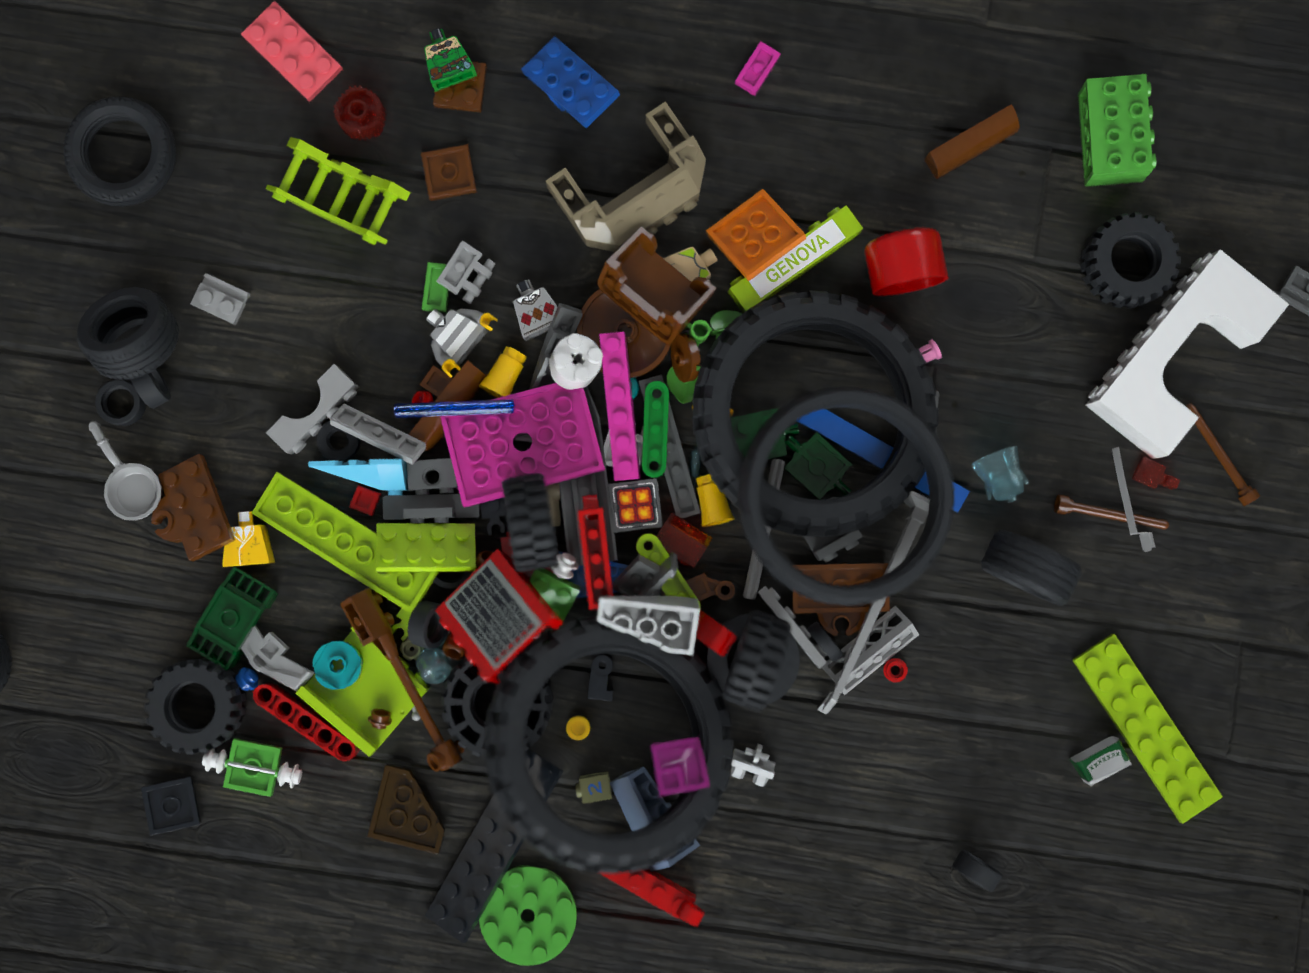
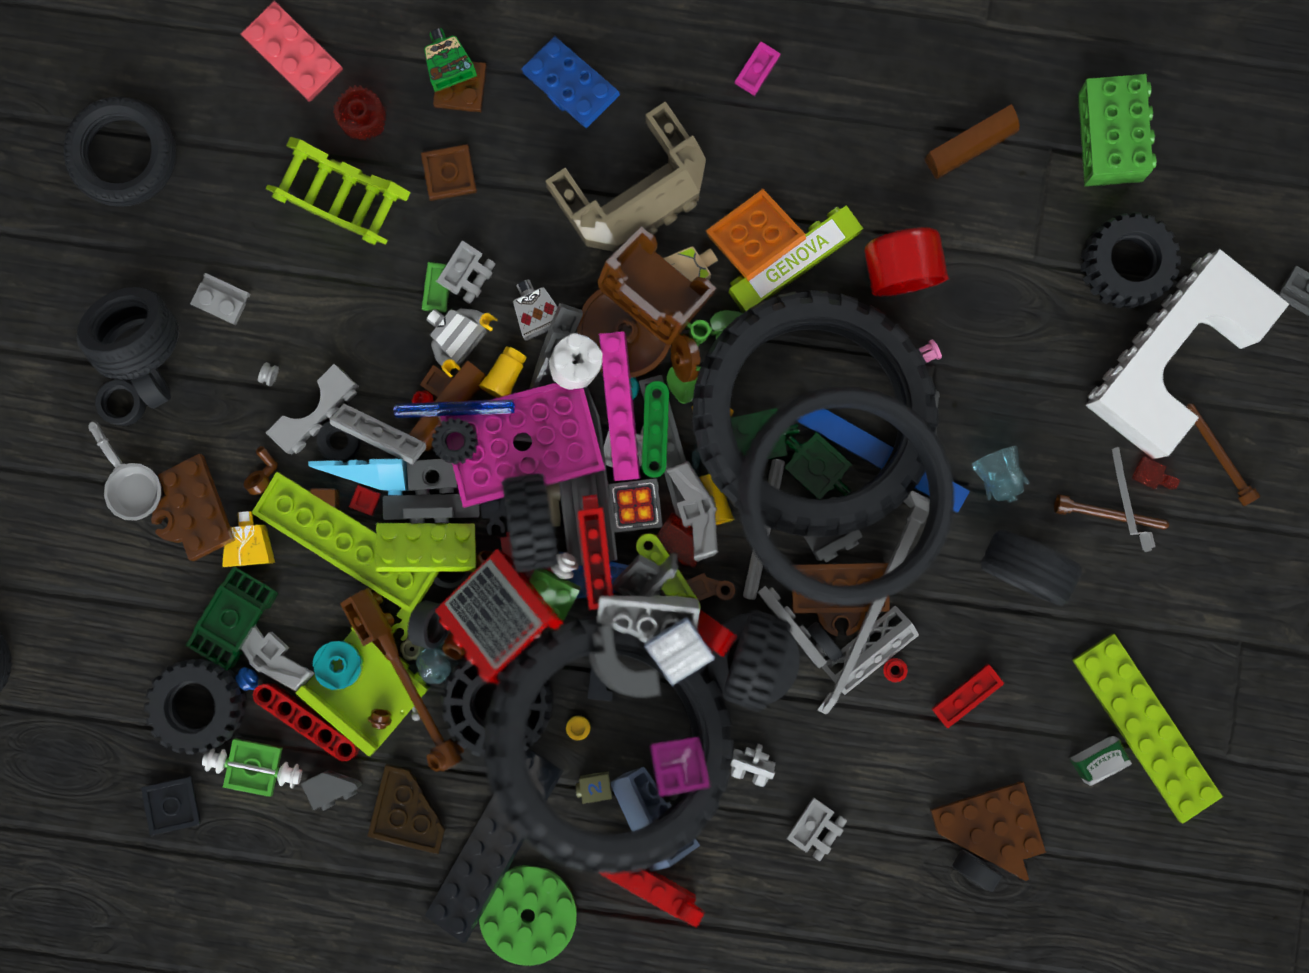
(258, 481): none -> reddish brown plate
(268, 374): none -> light grey bush
(327, 787): none -> dark grey slope
(328, 495): none -> reddish brown slope
(444, 431): none -> black tyre
(614, 675): none -> dark grey arch
(679, 650): none -> tile
(696, 509): none -> light grey plate
(810, 825): none -> light grey plate
(967, 696): none -> red plate
(993, 826): none -> reddish brown wing

